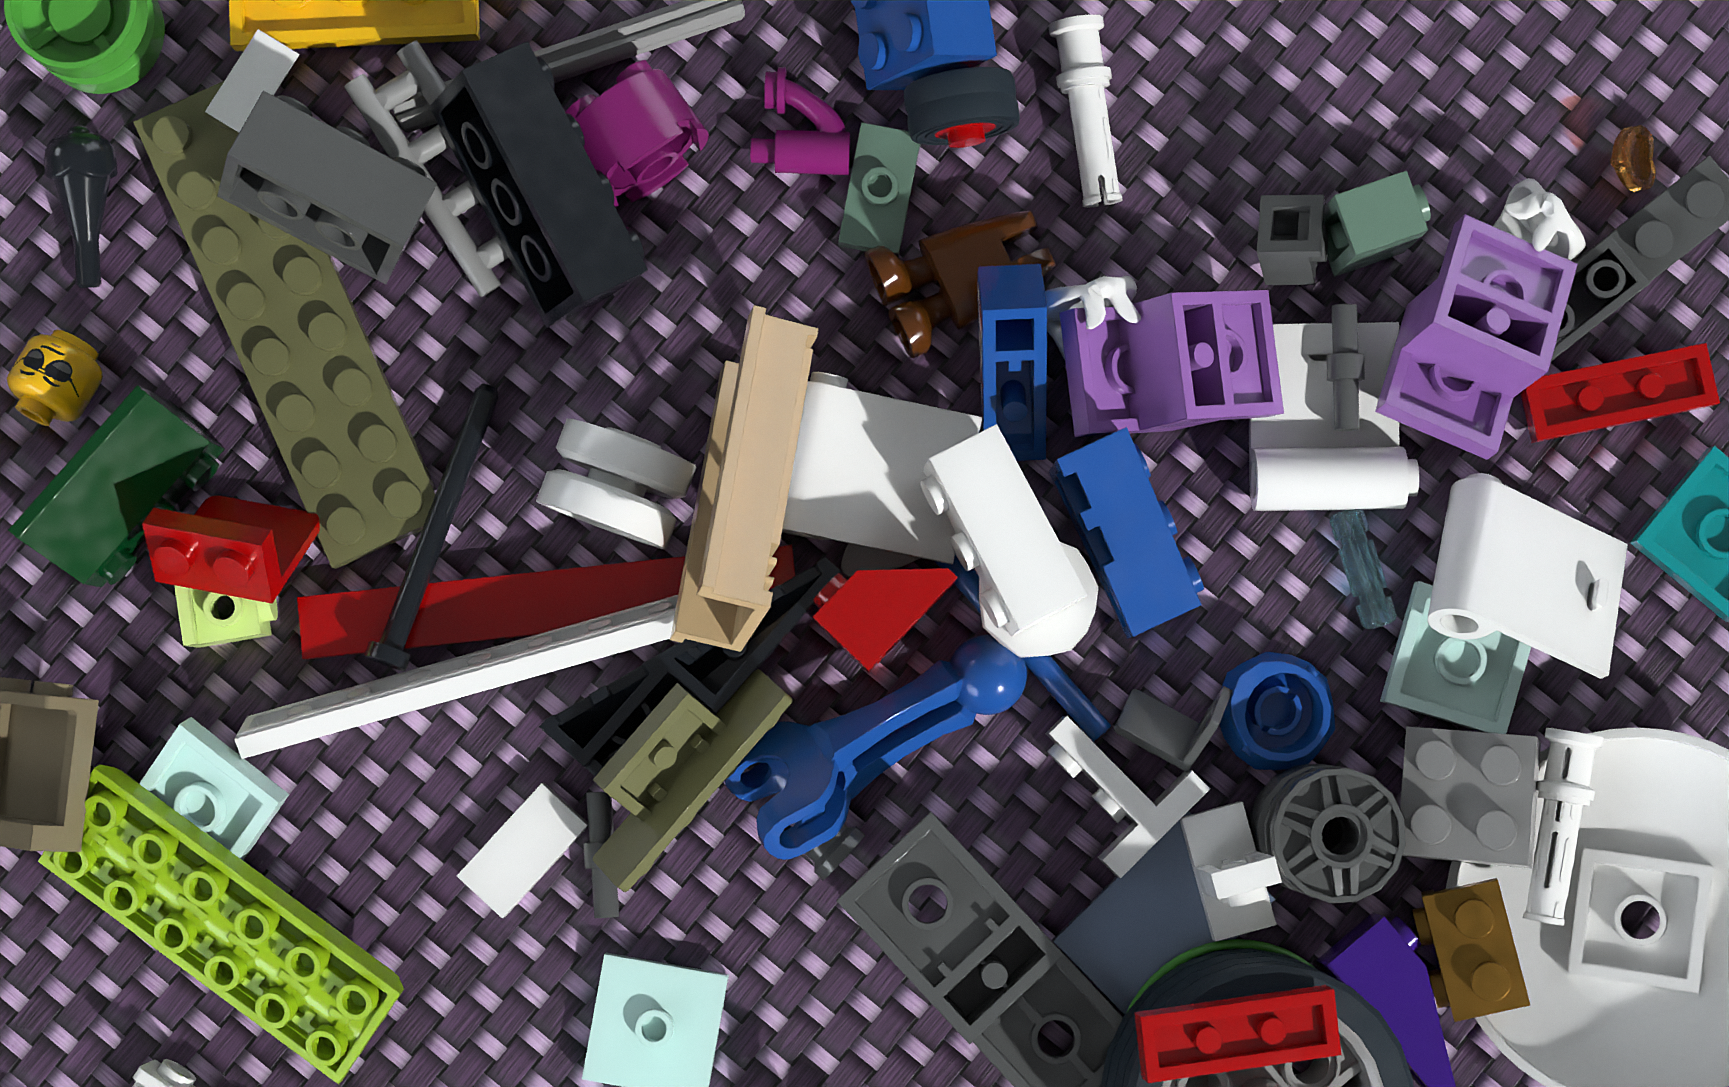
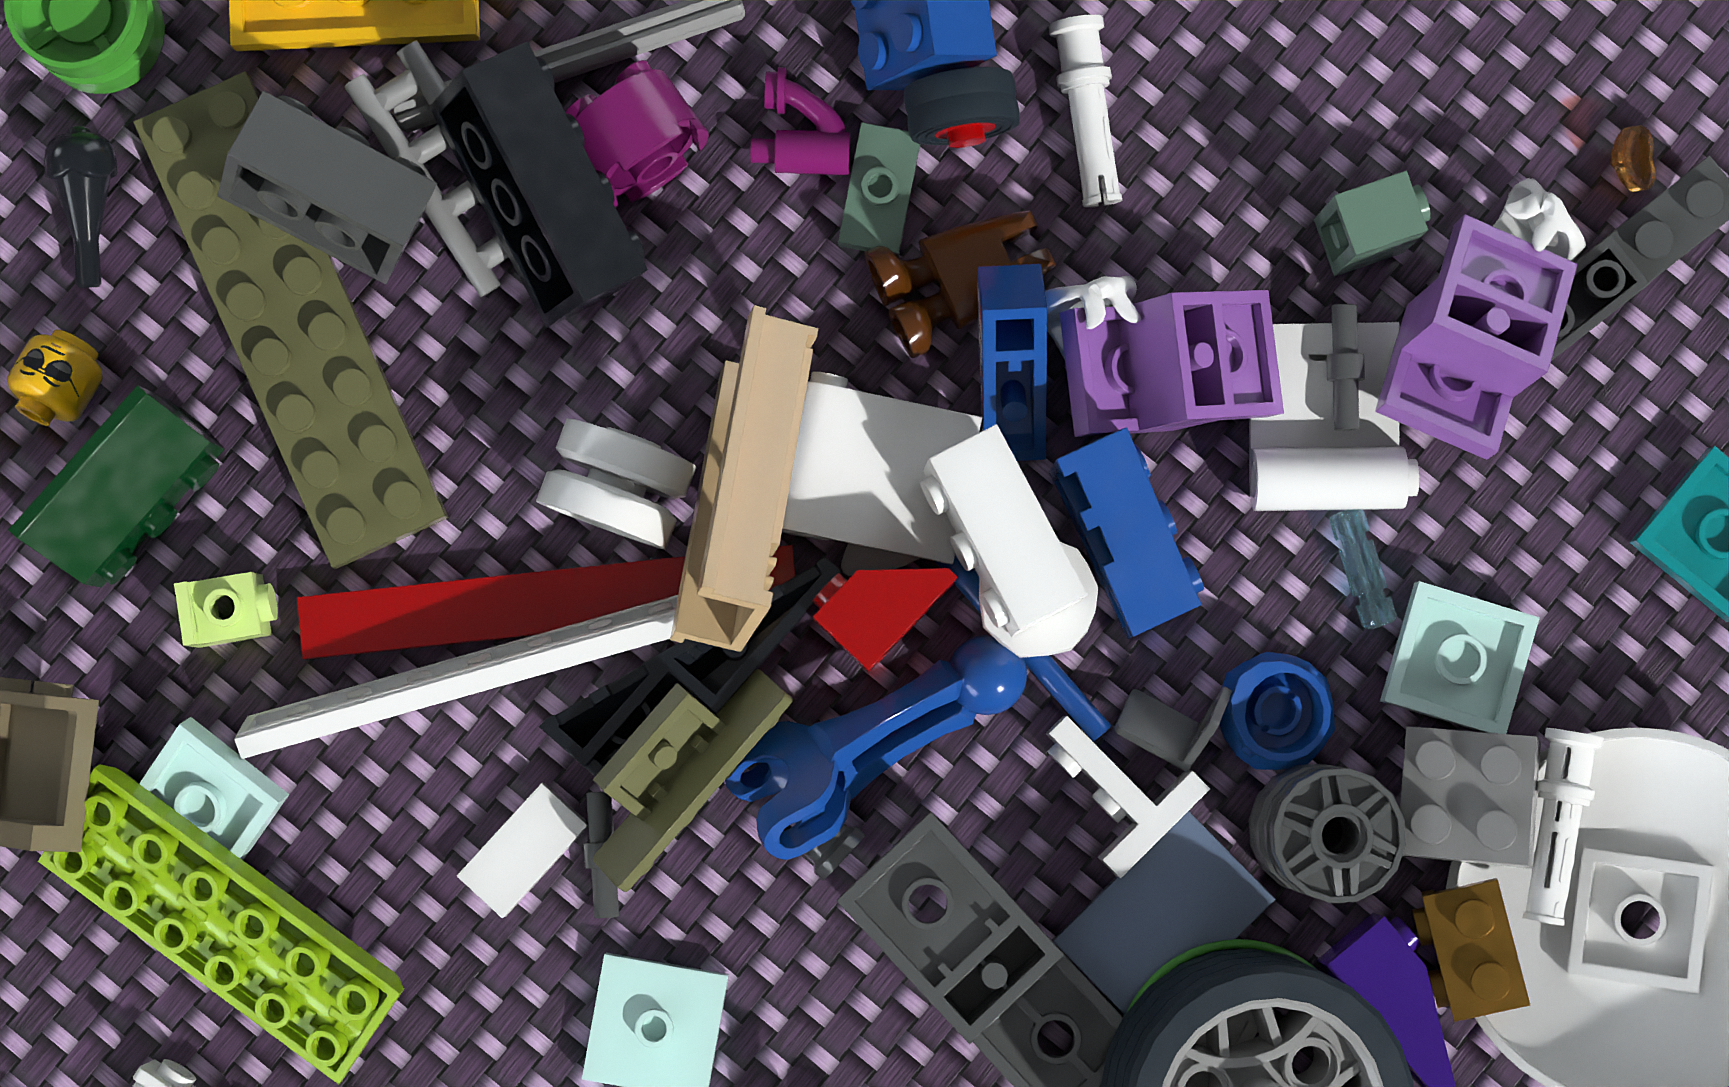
(229, 546): red bracket -> none
(258, 69): white sticker -> none
(434, 532): black bar -> none
(1230, 871): white bracket -> none
(1237, 1033): red plate -> none
(1291, 238): dark grey brick -> none
(1526, 574): white door -> none
(1620, 393): red plate -> none

